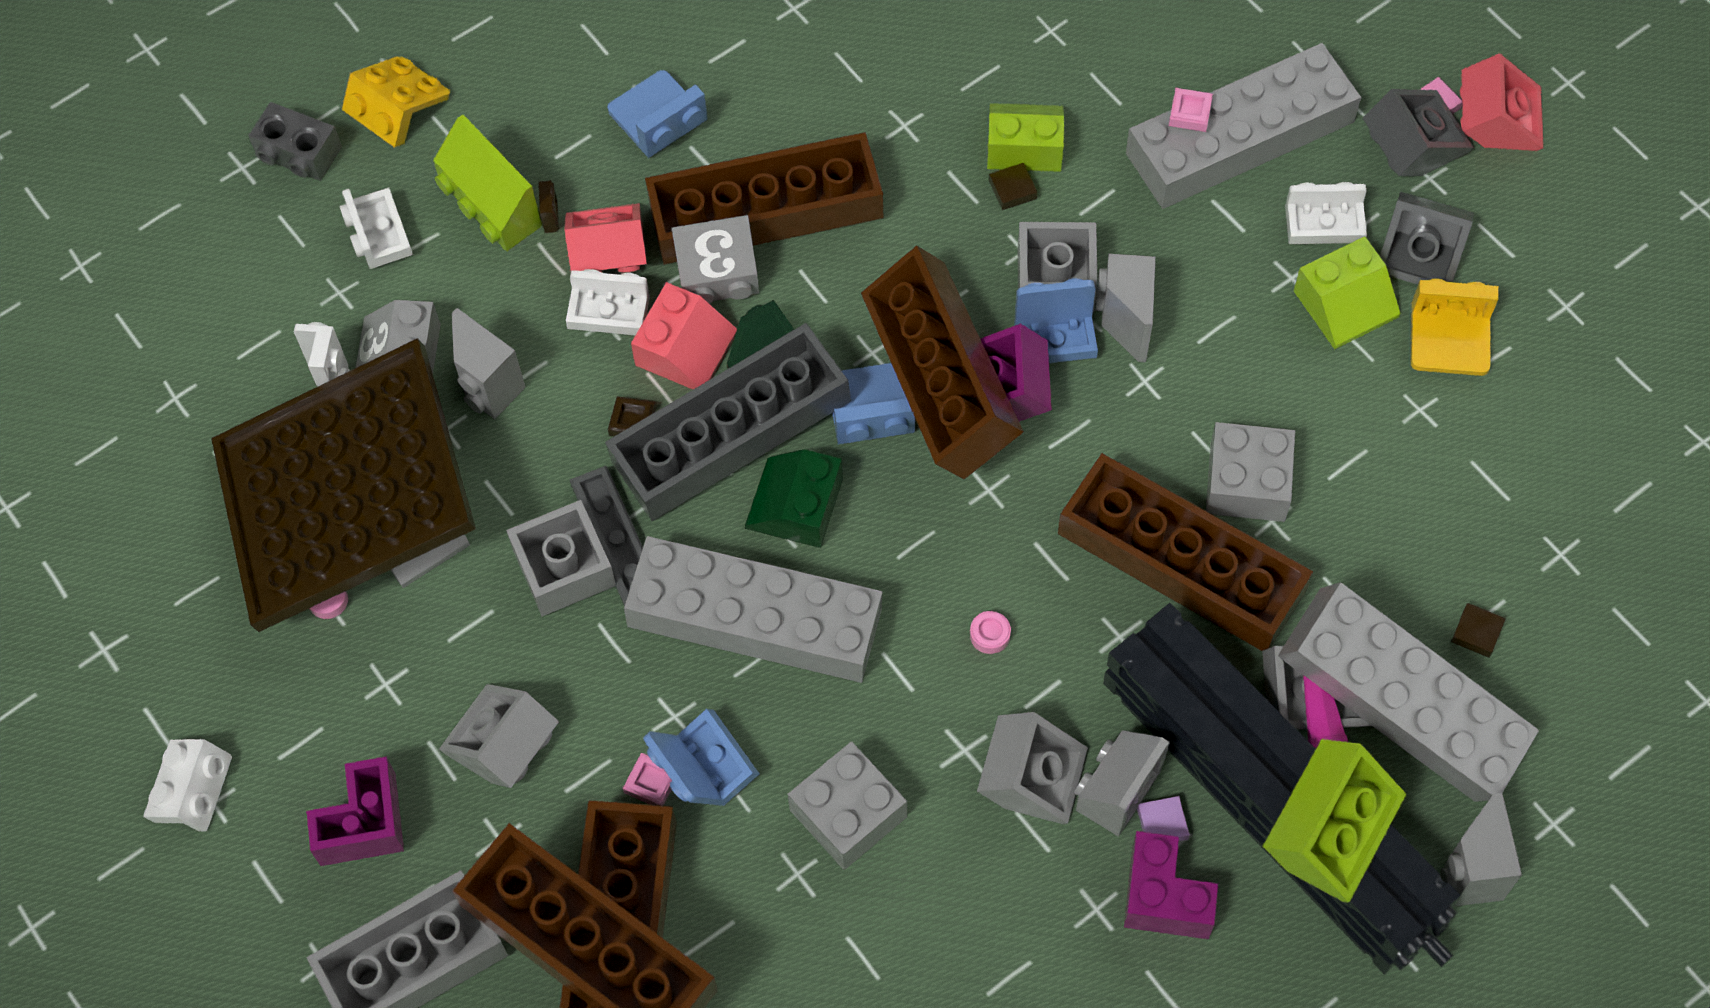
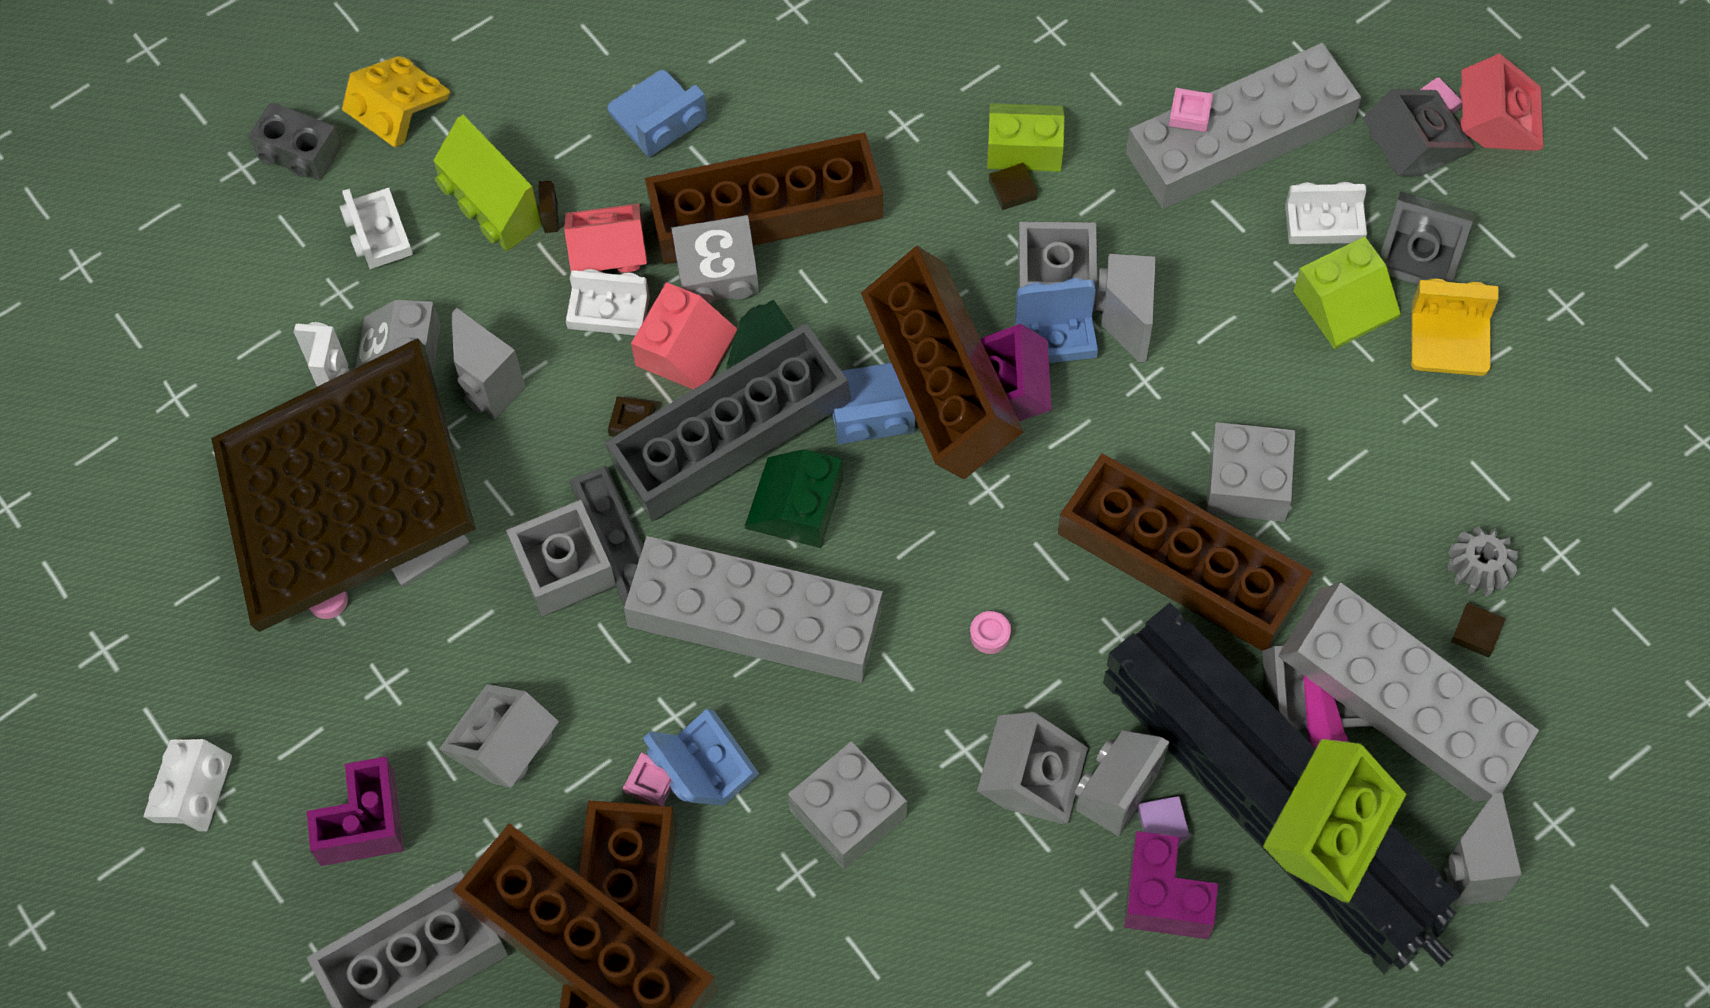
(1476, 546): none -> light grey gear

